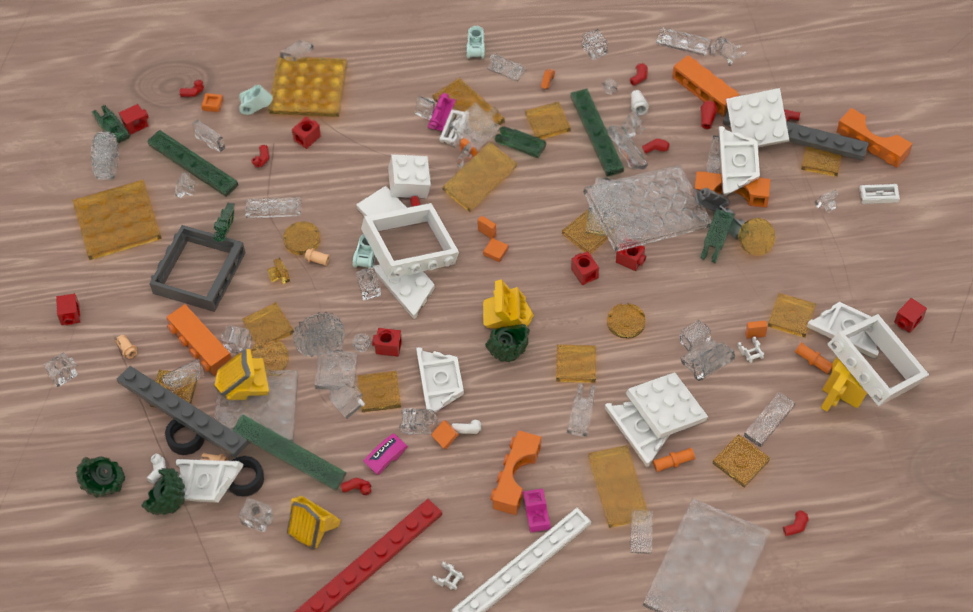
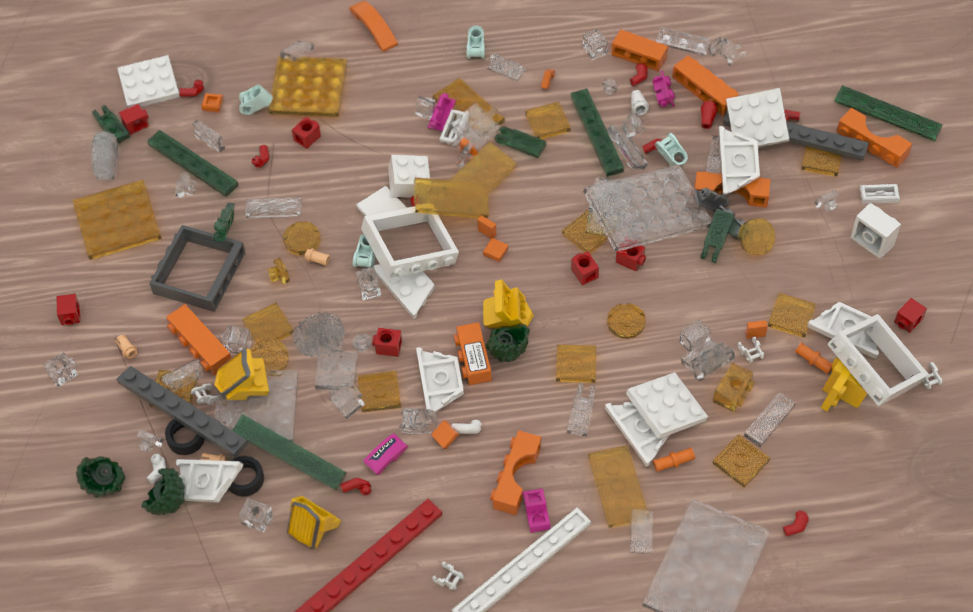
(148, 82): none -> white plate
(148, 441): none -> clear tile
(209, 399): none -> white piece
(375, 24): none -> orange slope
(450, 197): none -> clear yellow tile
(472, 354): none -> orange brick
(639, 50): none -> orange brick
(666, 95): none -> dark pink hinge
(671, 150): none -> light aqua piece
(735, 377): none -> clear yellow brick
(875, 230): none -> white brick
(888, 113): none -> clear green plate
(937, 379): none -> white piece

